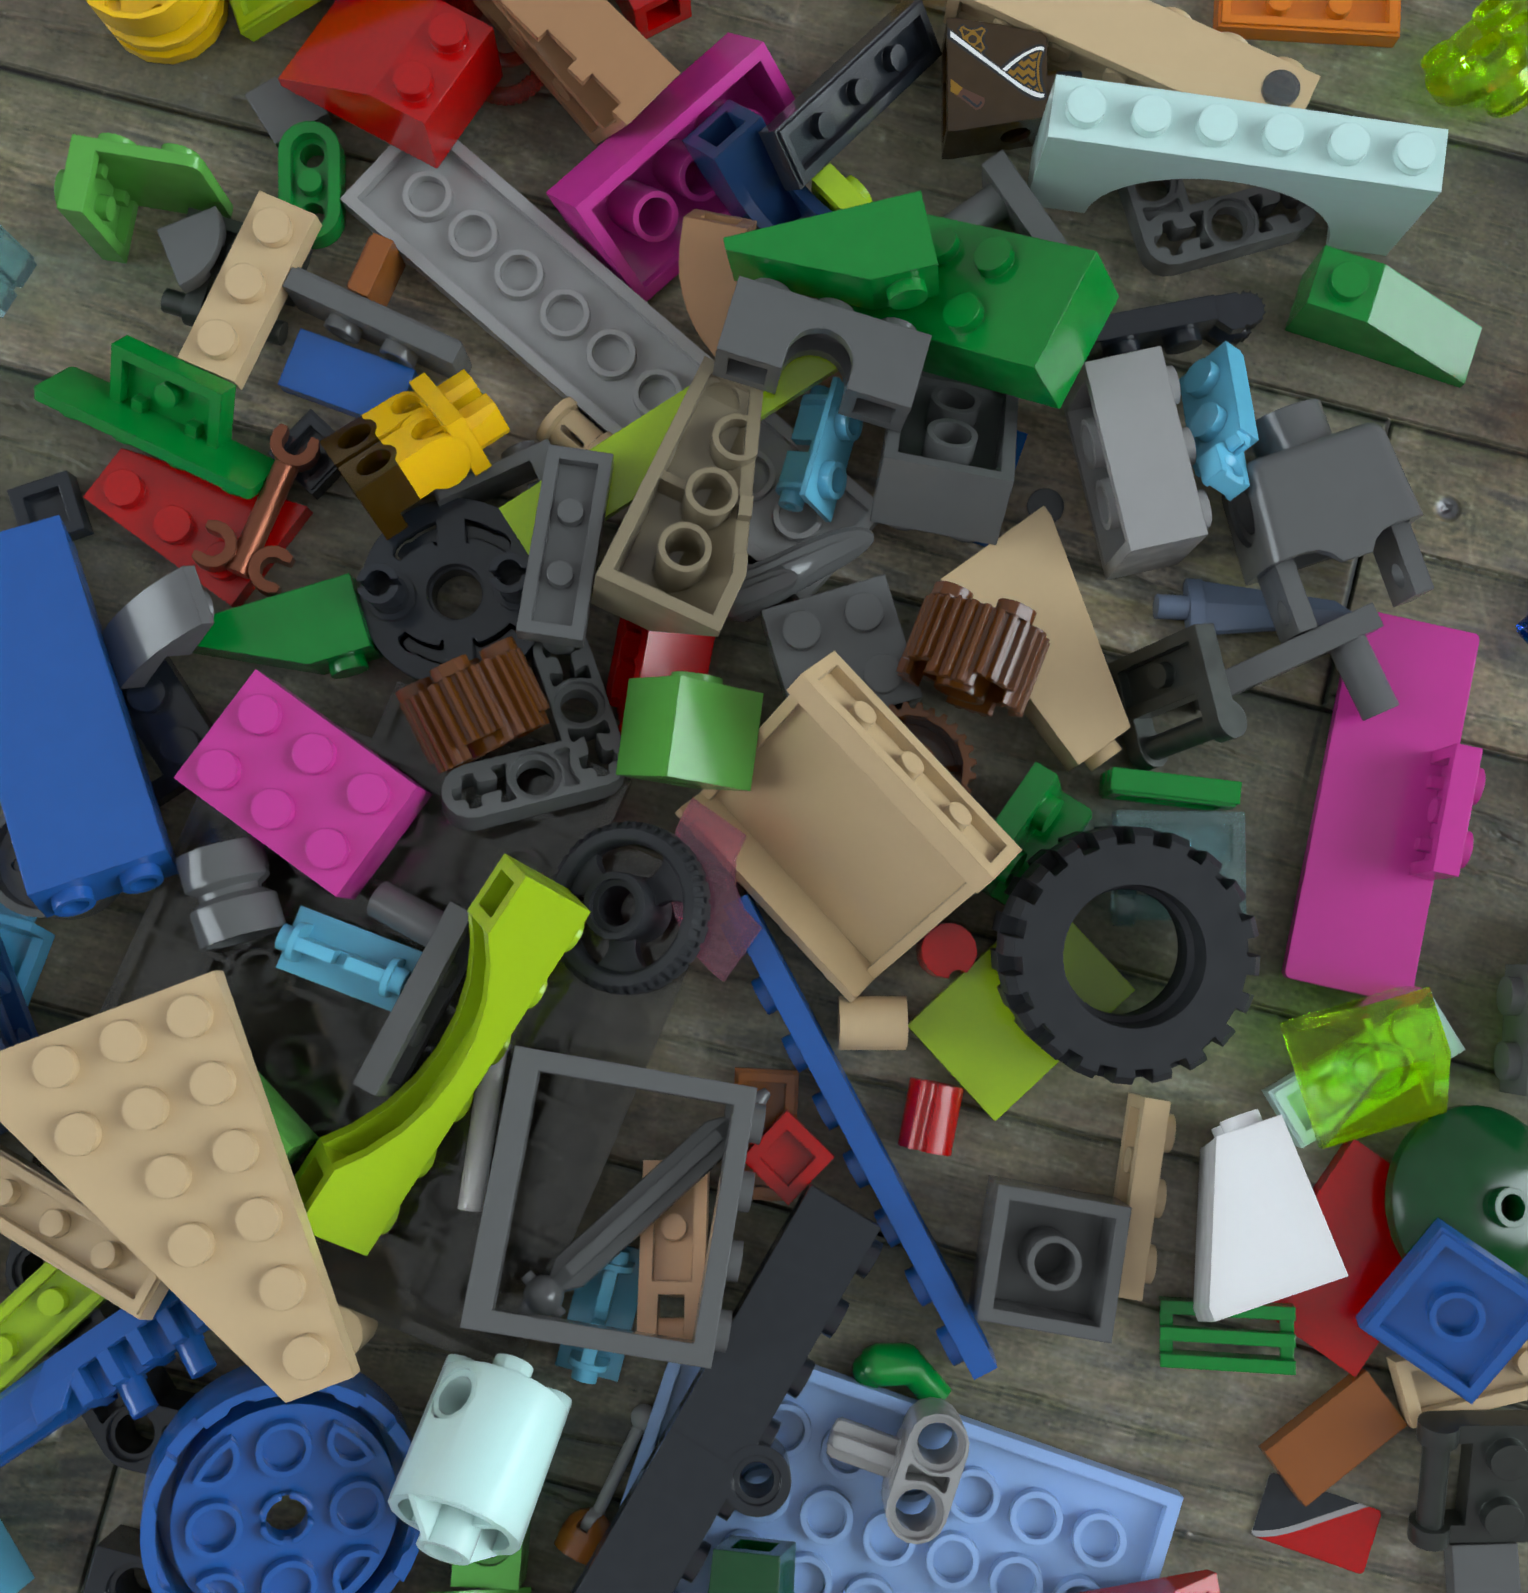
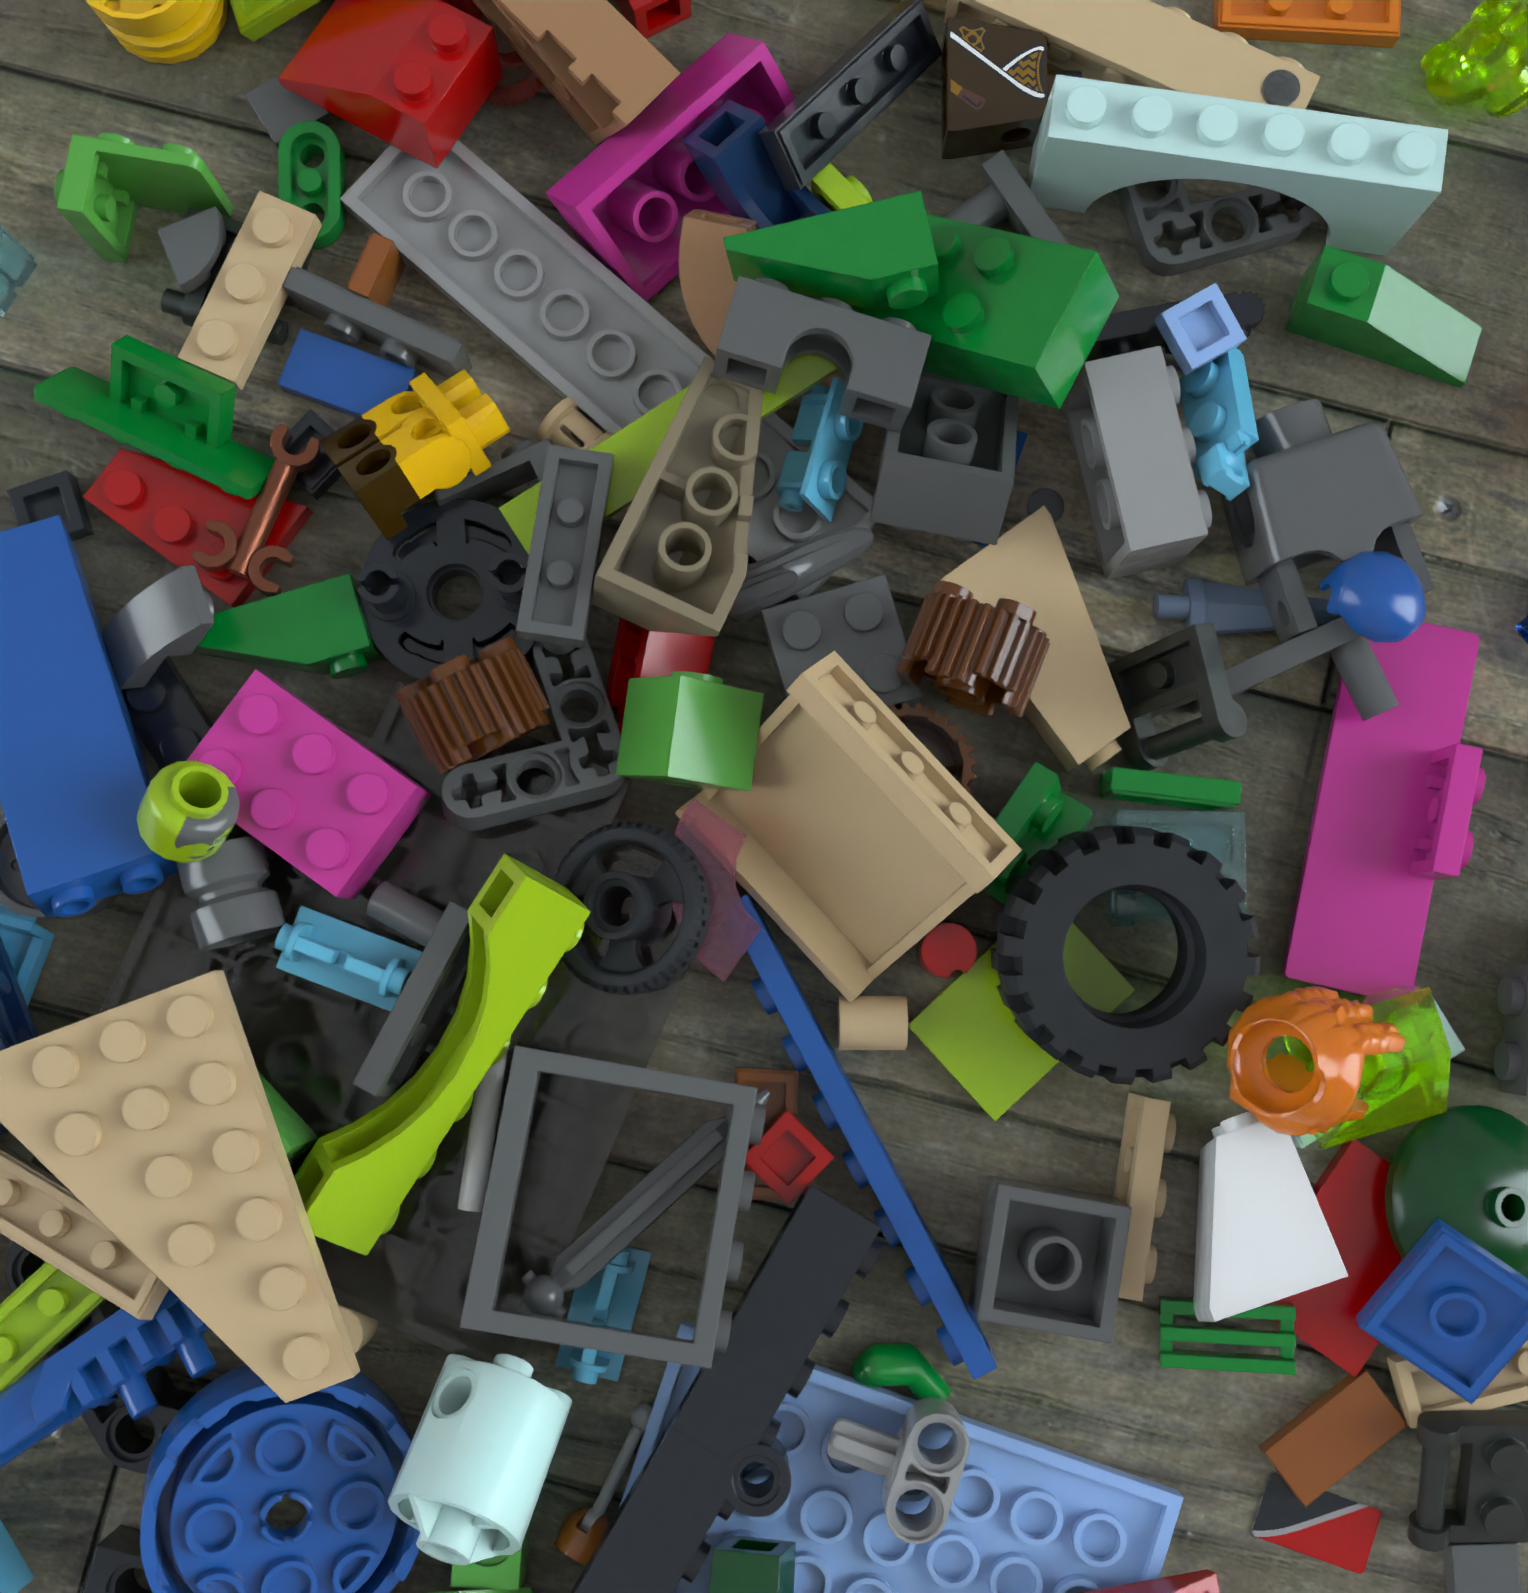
(188, 811): none -> lime head
(673, 1261): light nougat plate -> none
(930, 1116): red piece -> none
(1200, 329): none -> light blue plate
(1281, 1088): none -> orange piece
(1376, 596): none -> blue hair

